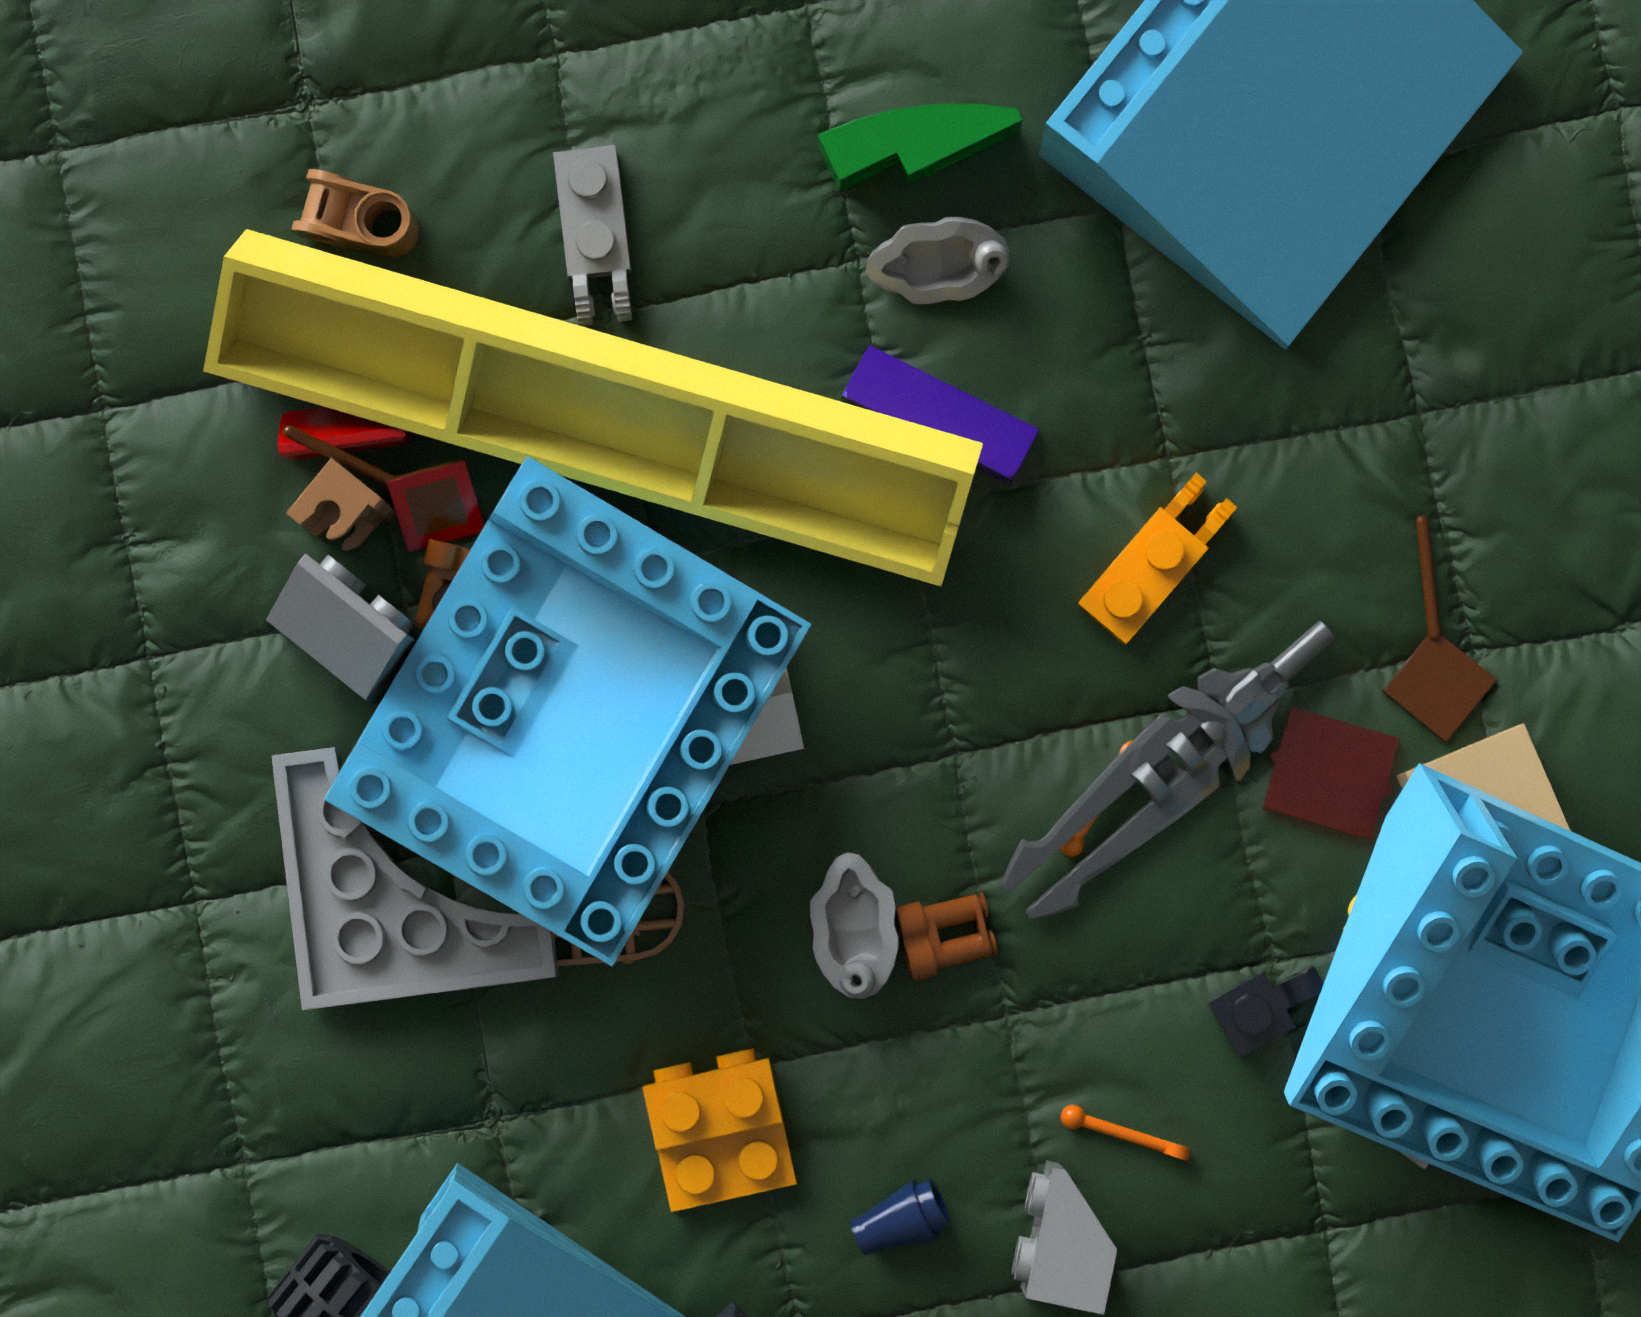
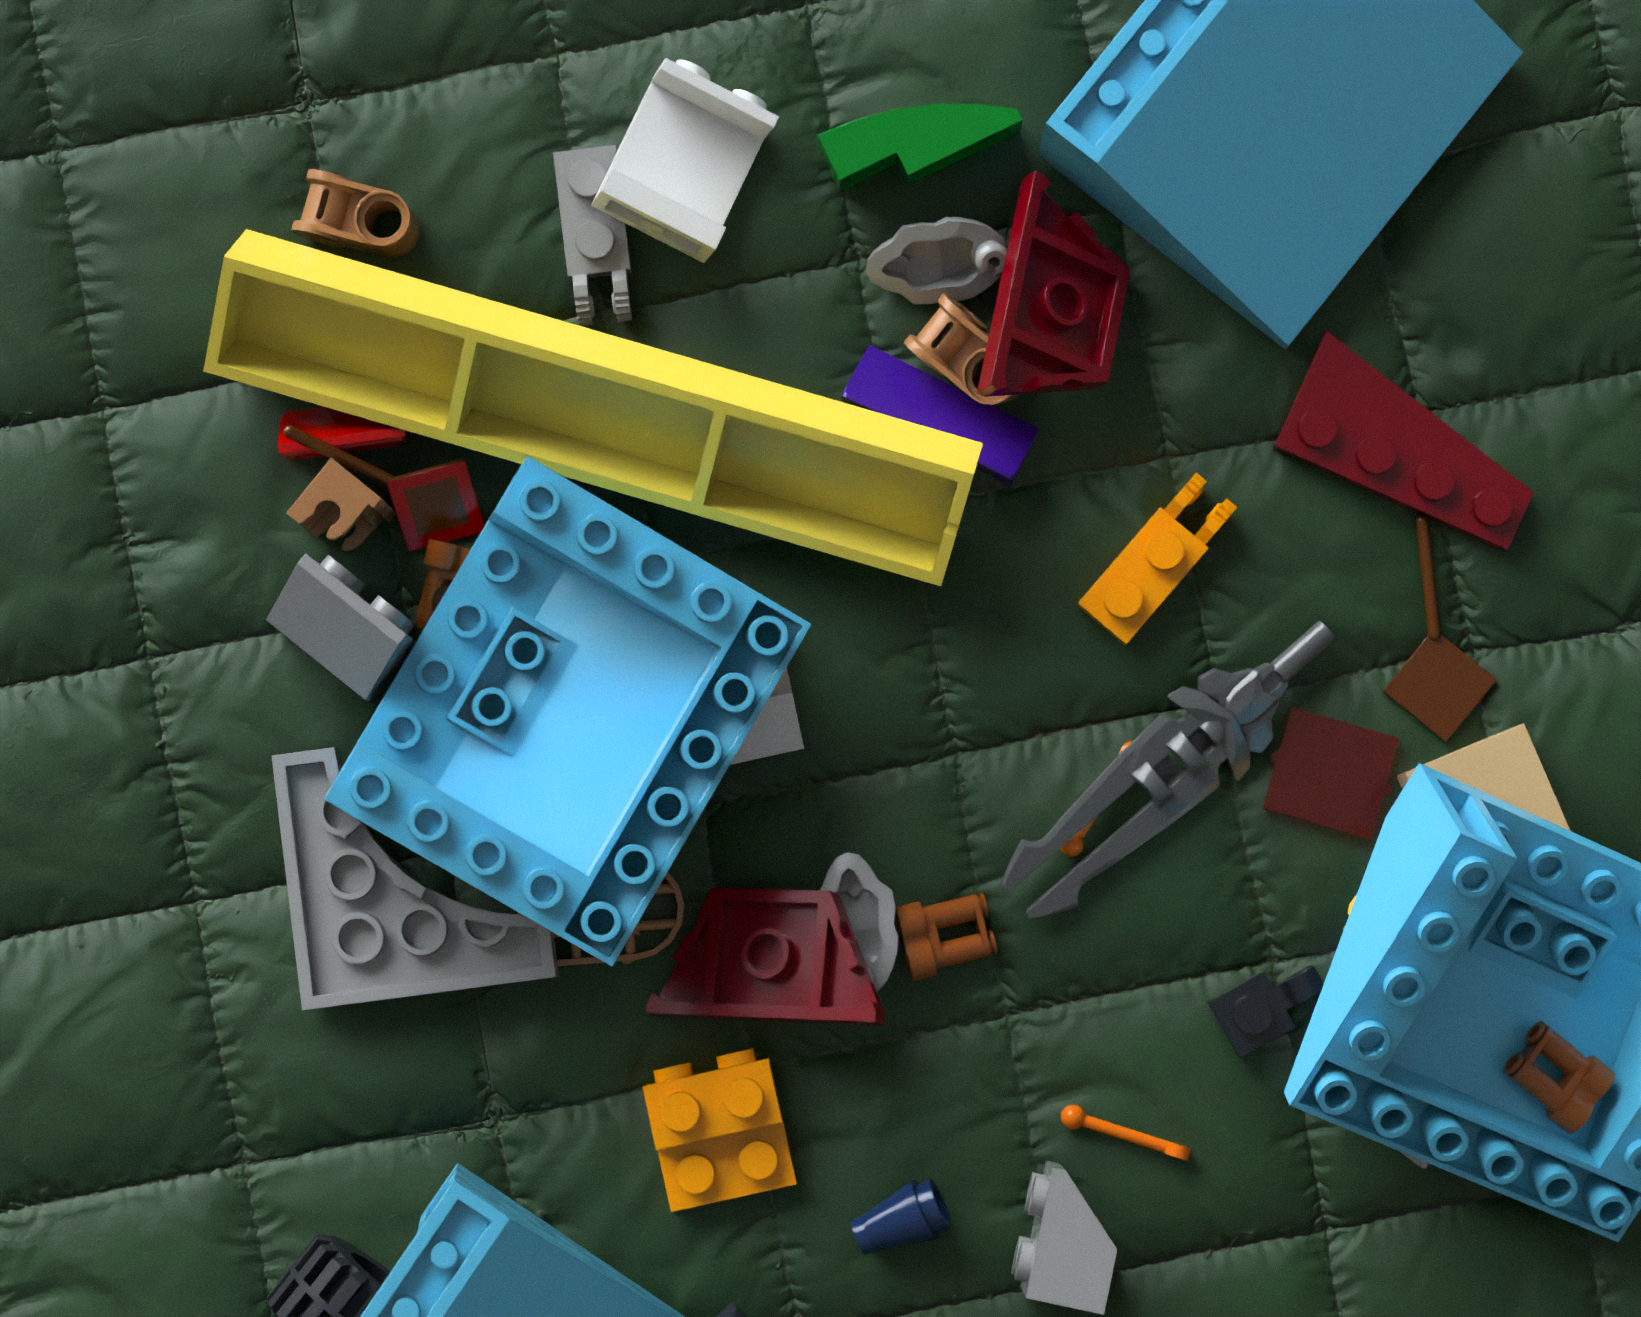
(684, 158): none -> white panel
(770, 961): none -> dark red wing
(961, 350): none -> medium nougat piece
(1053, 304): none -> dark red wing
(1388, 444): none -> dark red wing
(1578, 1089): none -> dark orange piece

